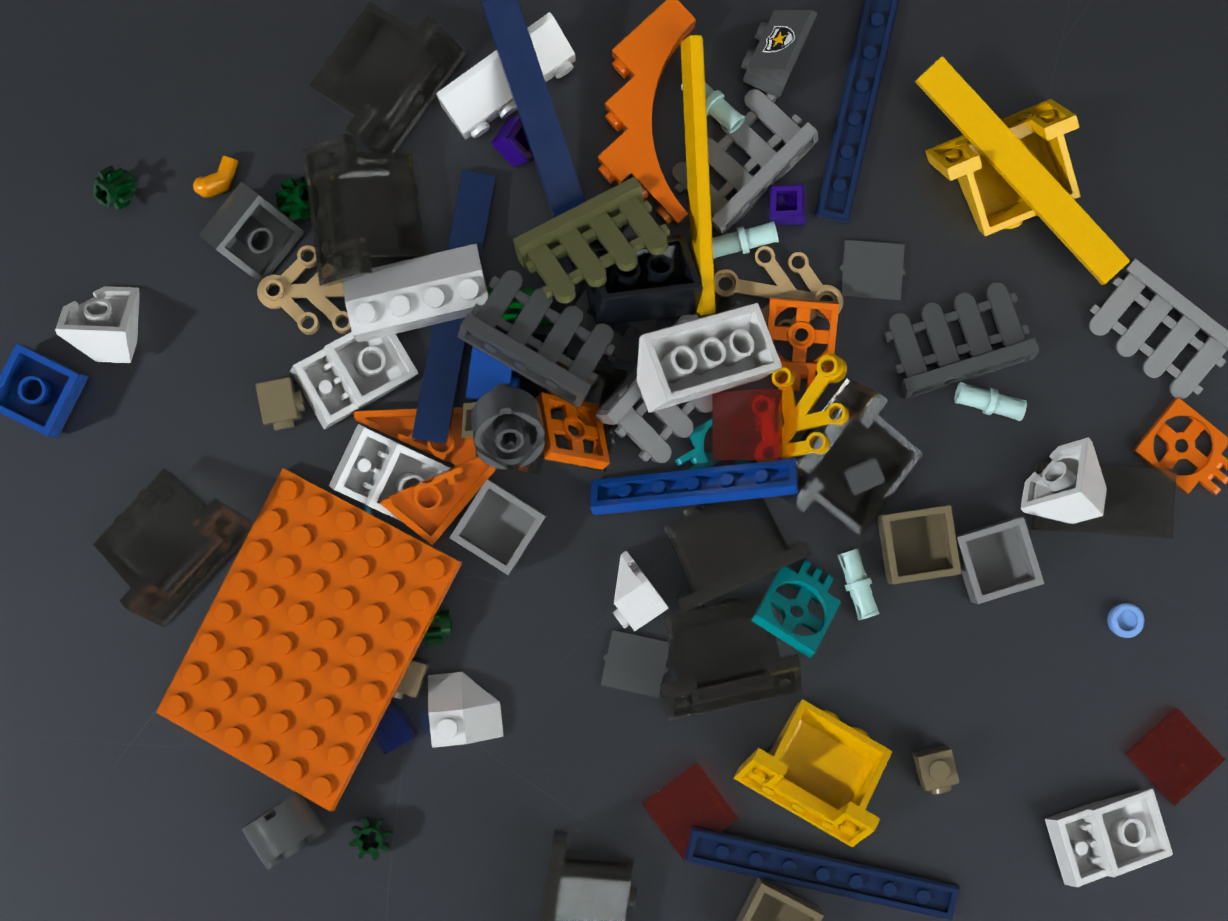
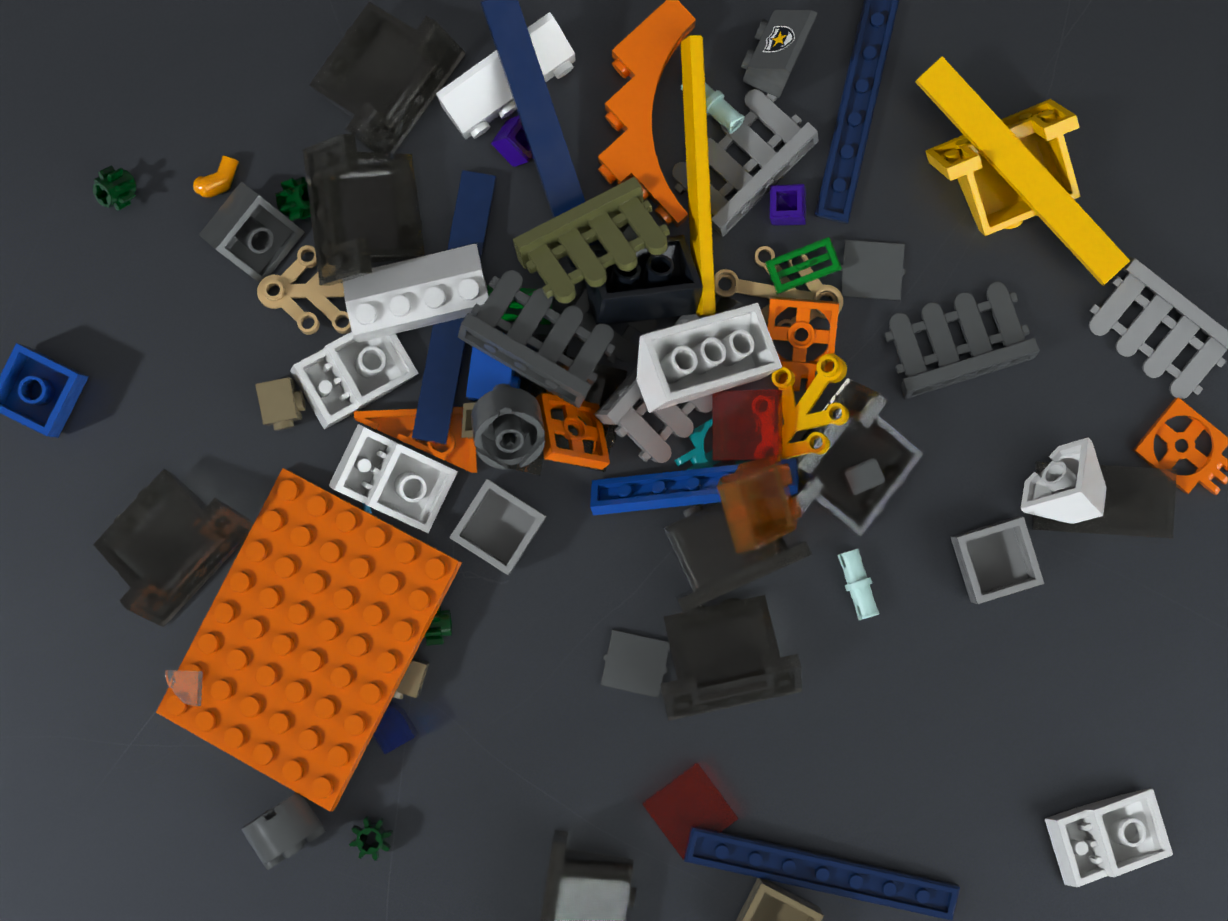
(103, 325): white slope -> none
(186, 685): none -> clear tile
(439, 499): orange wing -> none
(461, 711): white slope -> none
(635, 596): white slope -> none
(744, 239): light aqua pin -> none
(759, 502): none -> clear orange piece
(776, 276): none -> green tile
(809, 588): teal piece -> none
(820, 772): yellow windscreen -> none
(919, 544): dark tan piece -> none
(936, 769): dark tan brick -> none
(990, 401): light aqua pin -> none
(1125, 620): light blue tile -> none
(1175, 756): clear red tile -> none

